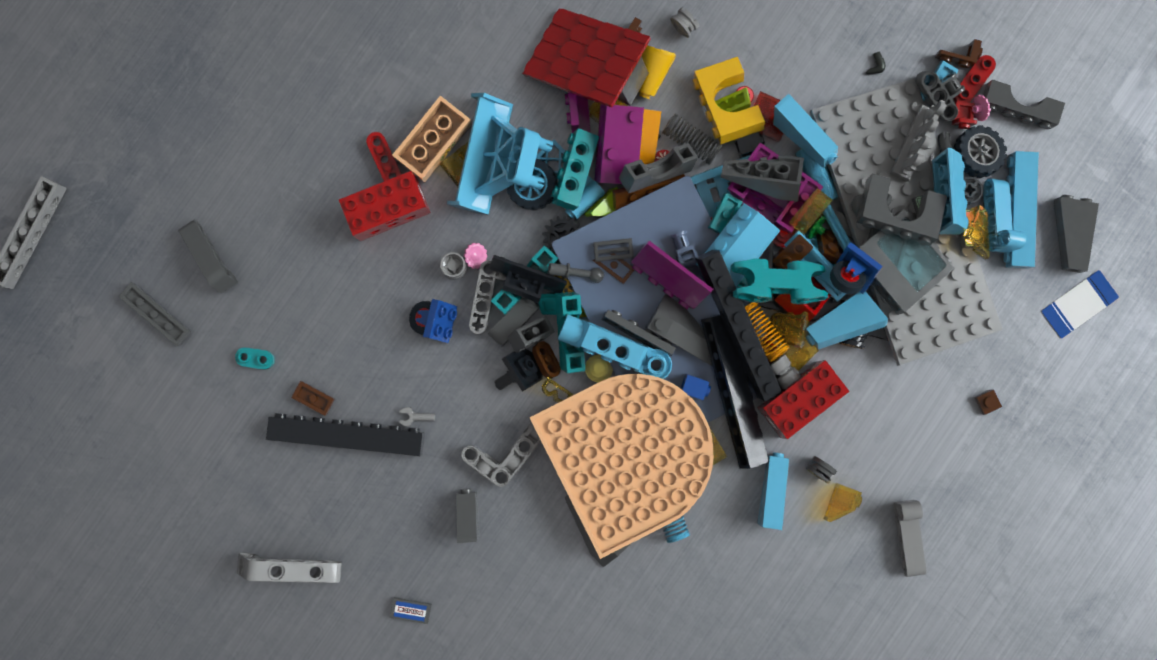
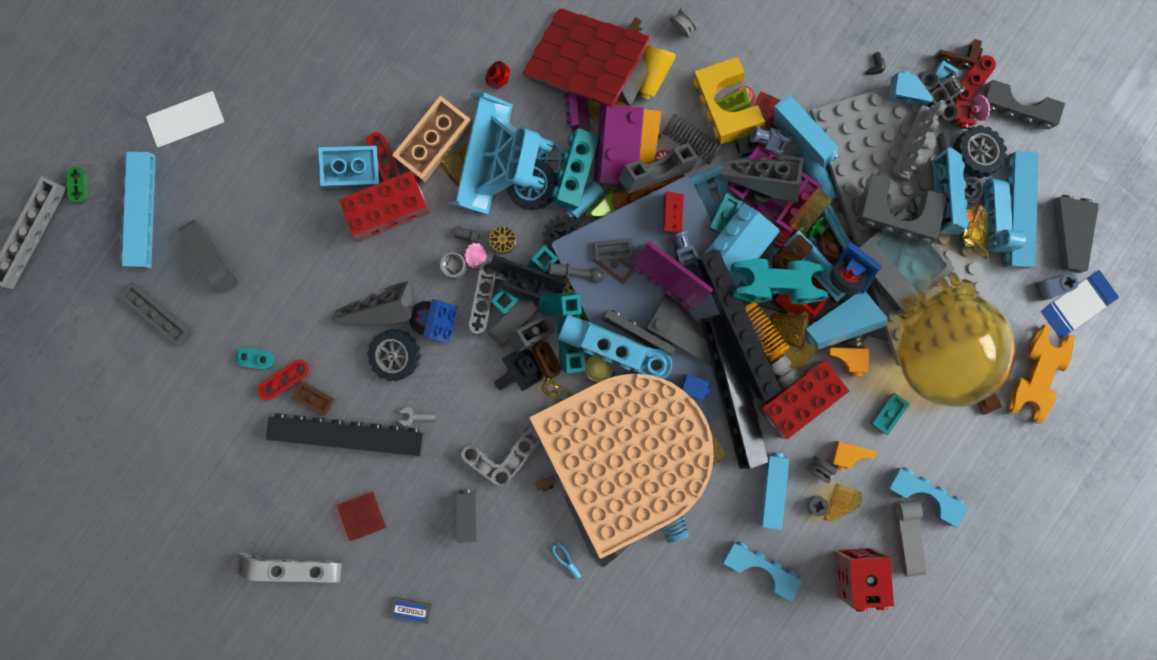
(81, 183): none -> green beam
(138, 210): none -> medium azure brick
(185, 119): none -> white sticker
(275, 381): none -> red plate
(347, 166): none -> medium azure slope
(361, 516): none -> clear red plate
(387, 308): none -> dark grey wedge
(406, 342): none -> black wheel
(467, 234): none -> dark grey pin
(497, 75): none -> red plate
(502, 239): none -> wheel
(546, 483): none -> reddish brown plate
(570, 566): none -> medium azure piece
(673, 212): none -> red bracket
(759, 198): none -> pearl dark grey wheel
(773, 139): none -> sand blue connector
(783, 582): none -> medium azure arch
(813, 504): none -> dark grey wheel
(846, 455): none -> light orange arch
(853, 359): none -> light orange arch
(864, 578): none -> red piece
(890, 413): none -> teal plate
(908, 89): none -> medium azure slope
(947, 508): none -> medium azure arch
(955, 345): none -> clear yellow windscreen
(1045, 363): none -> light orange piece
(1055, 286): none -> sand blue piece

